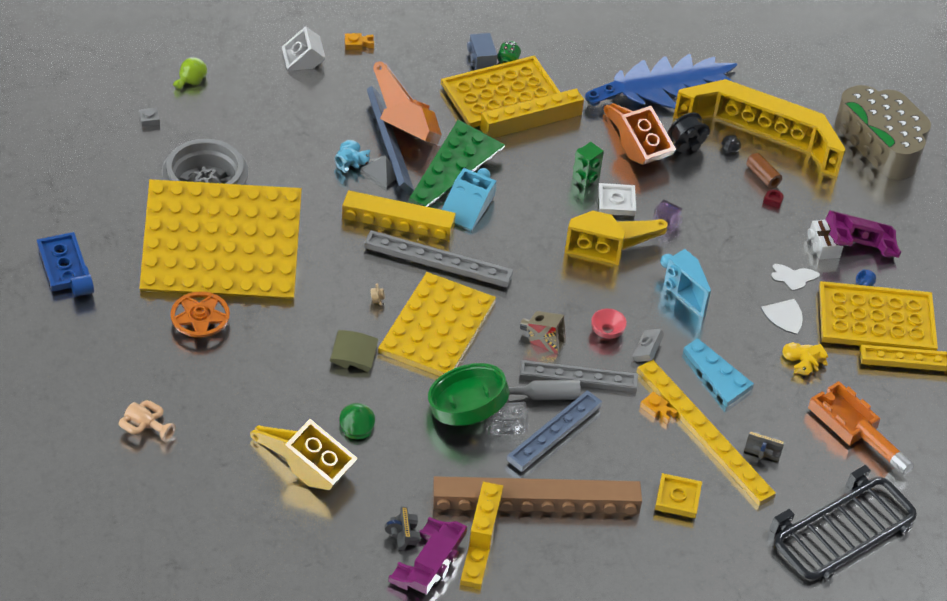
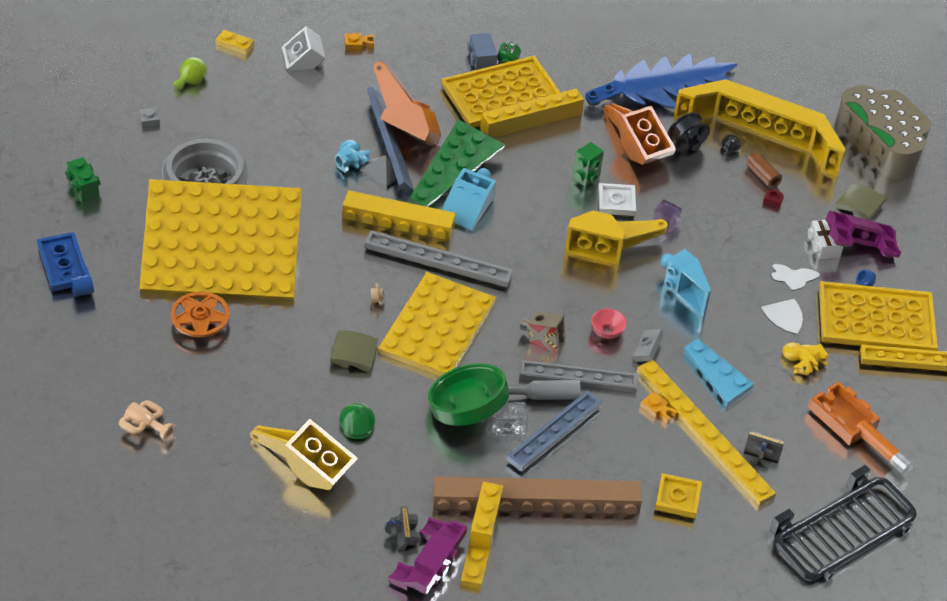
(83, 179): none -> green brick
(235, 42): none -> yellow plate
(862, 201): none -> olive slope

